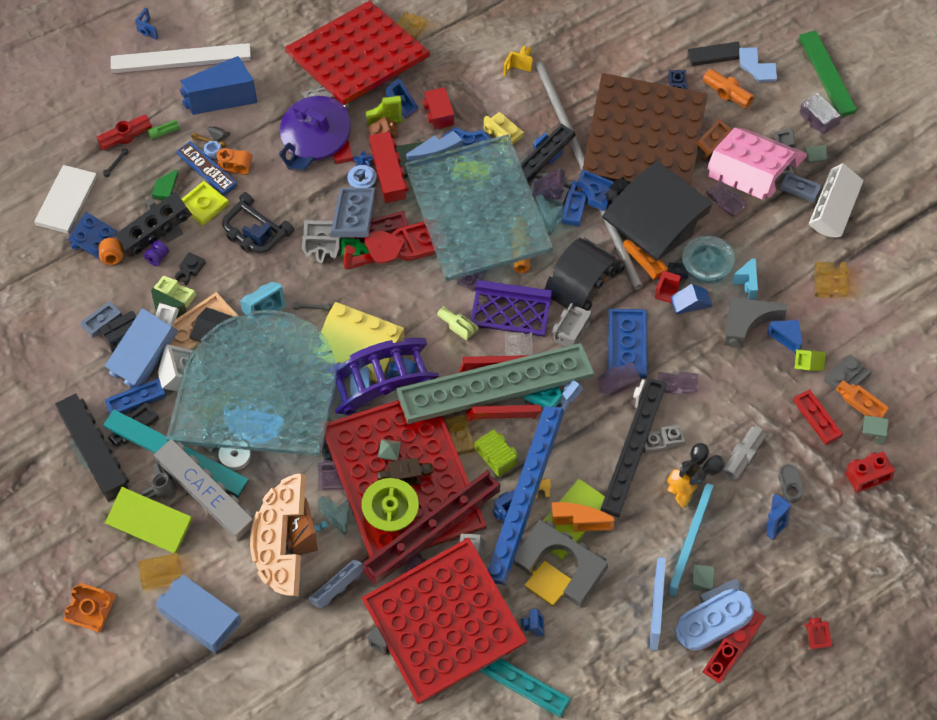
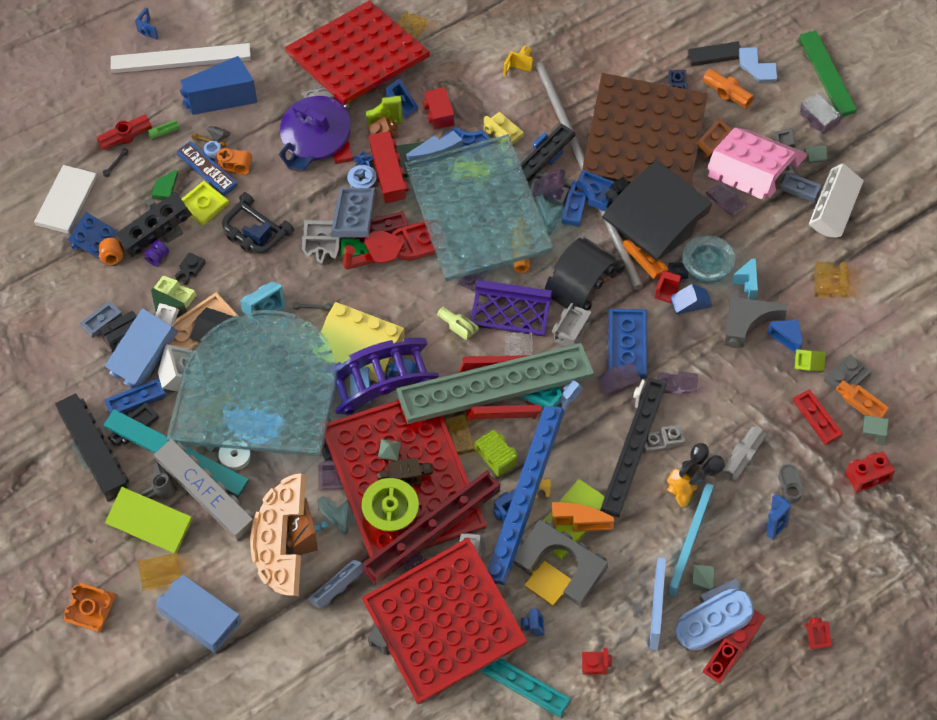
(596, 662): none -> red bracket

